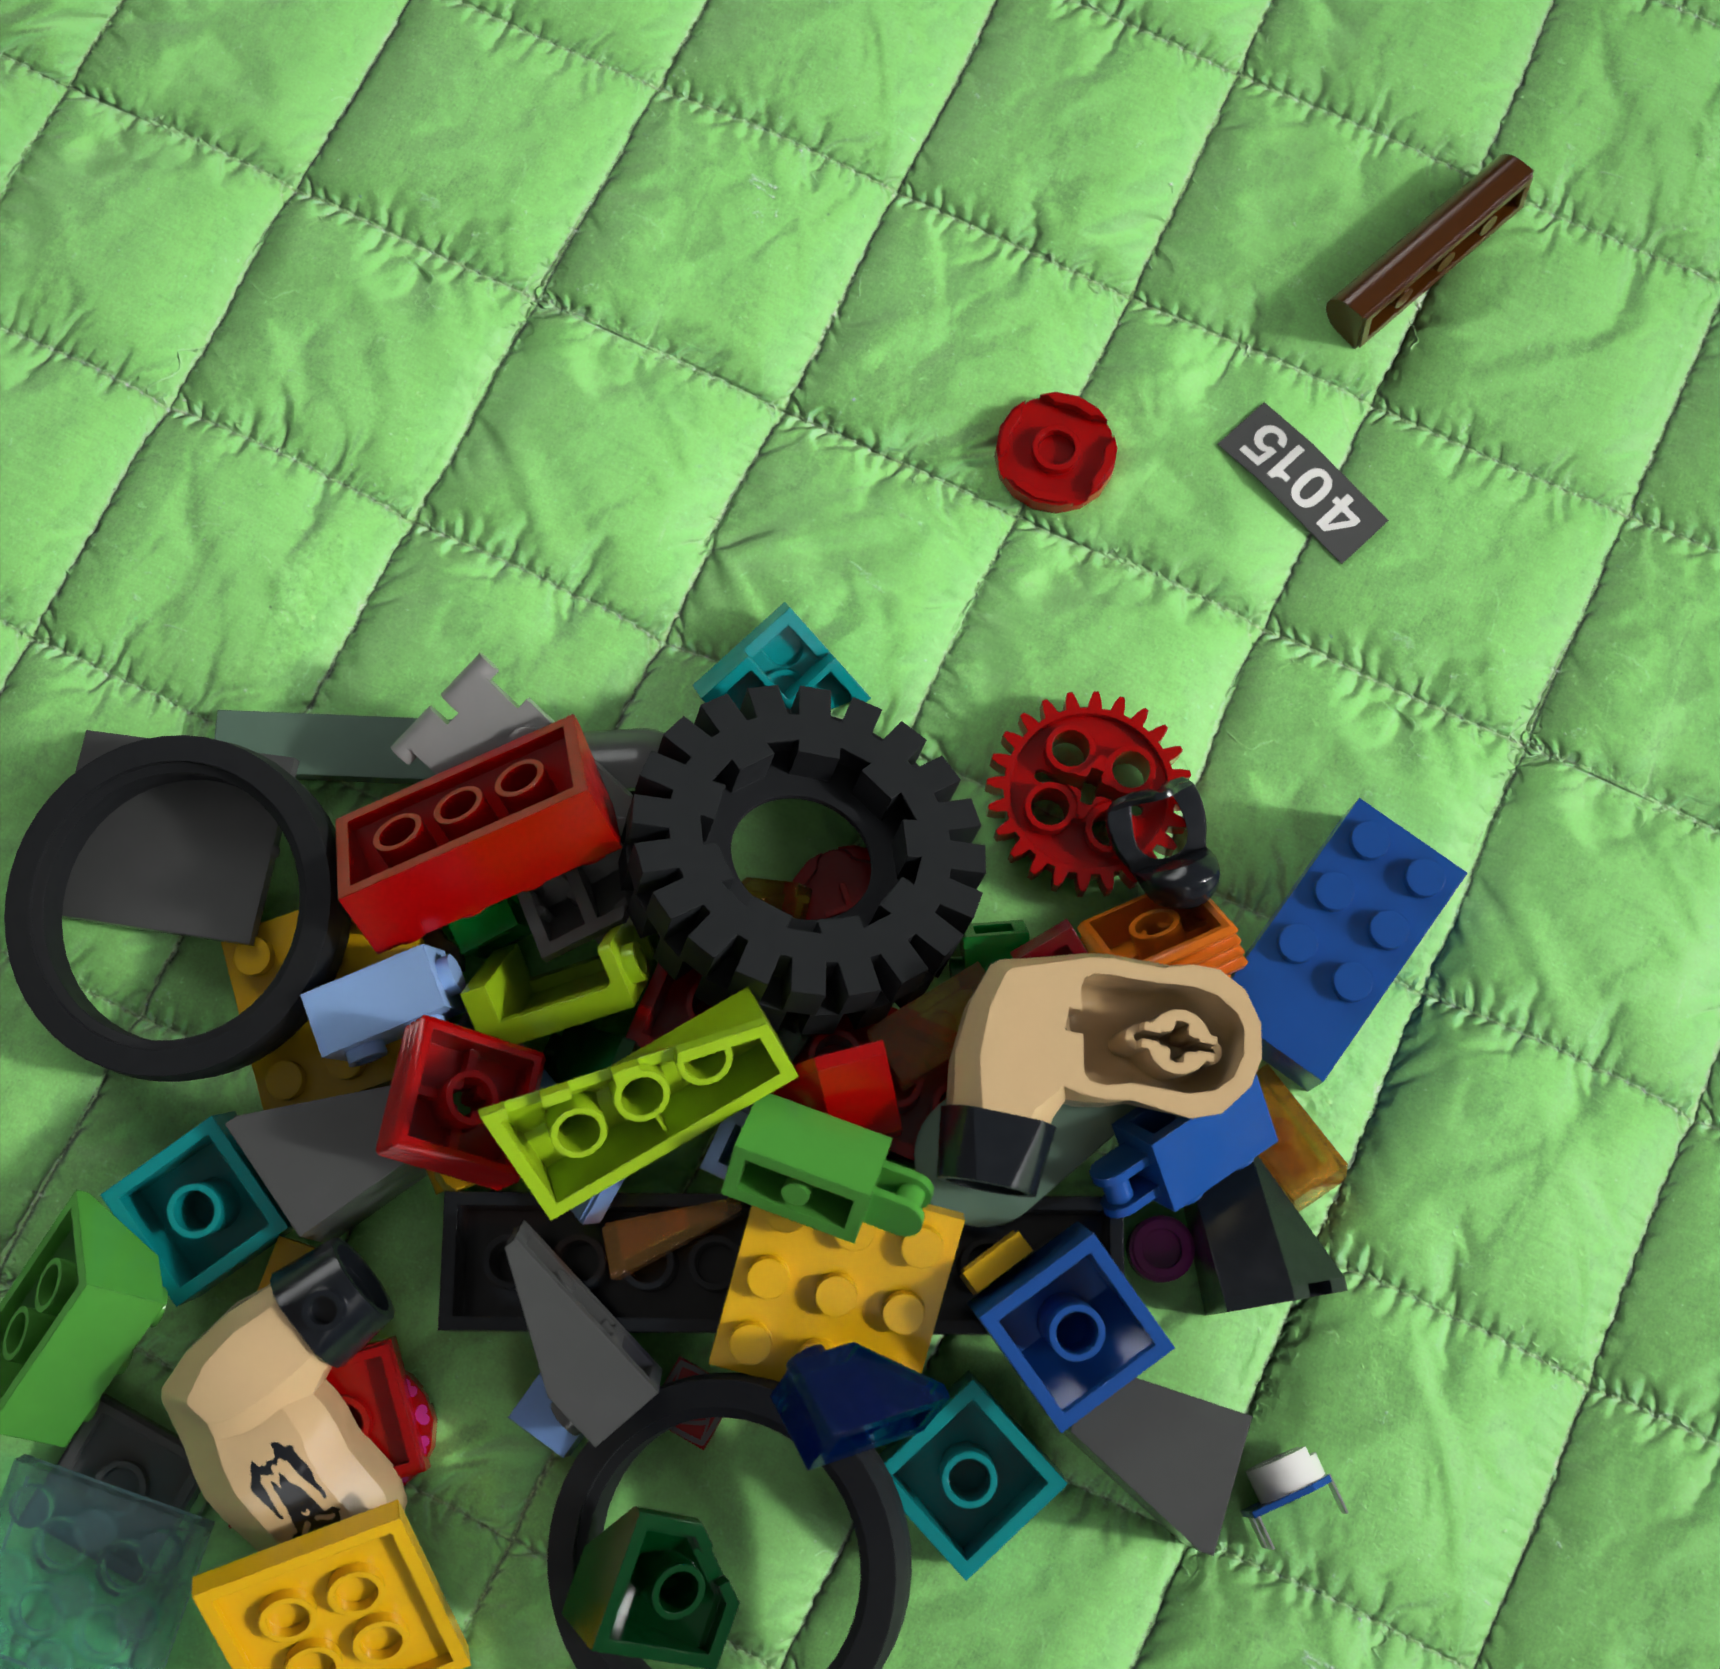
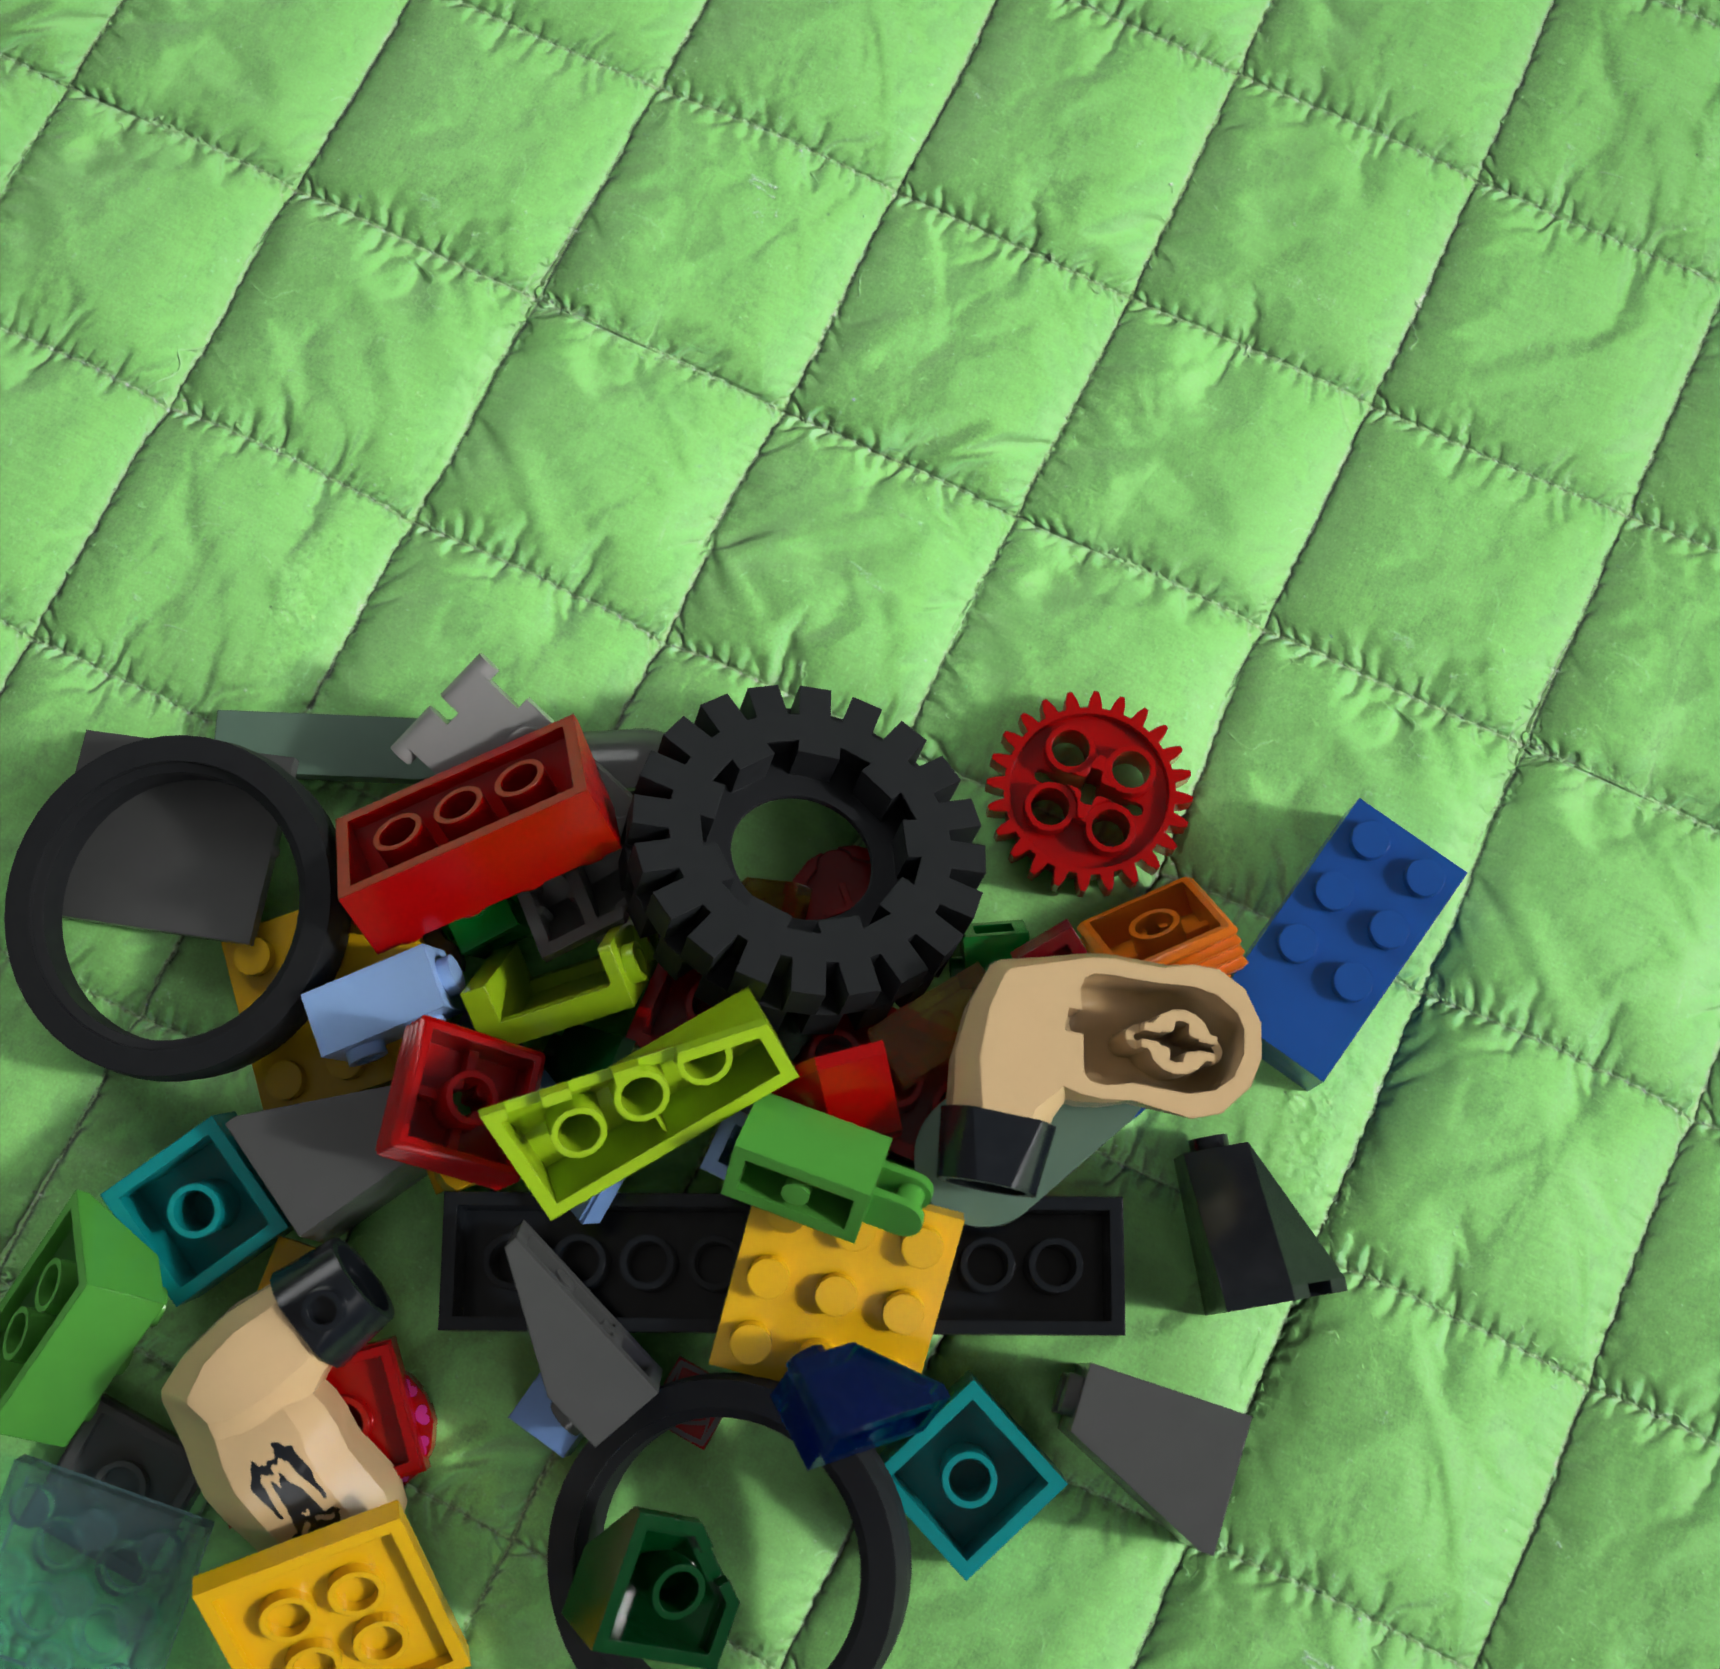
(647, 1238): clear orange slope -> none
(780, 654): teal slope -> none
(995, 1261): yellow tile -> none
(1055, 452): red tile -> none
(1071, 1325): blue slope -> none
(1160, 1249): magenta tile -> none
(1175, 881): black piece -> none
(1178, 1156): blue brick -> none
(1283, 1481): white piece -> none
(1303, 1157): clear orange slope -> none
(1304, 481): dark grey sticker -> none
(1430, 250): reddish brown brick -> none

